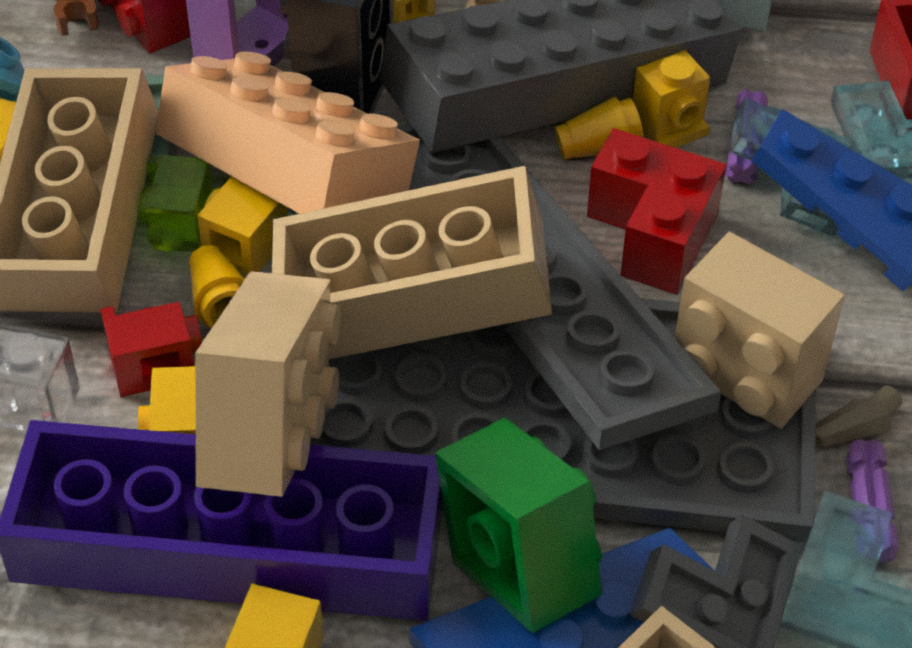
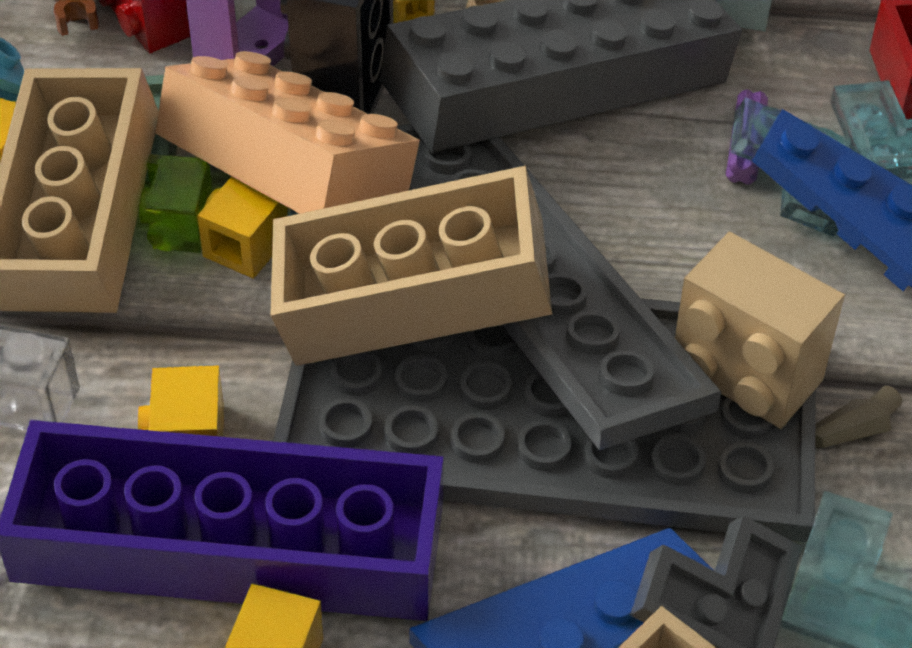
(147, 341): red brick -> none
(212, 282): yellow cone -> none
(265, 383): tan brick -> none
(520, 523): green brick -> none
(589, 131): yellow cone -> none
(660, 200): red brick -> none
(672, 99): yellow brick -> none
(873, 486): medium lavender axle -> none

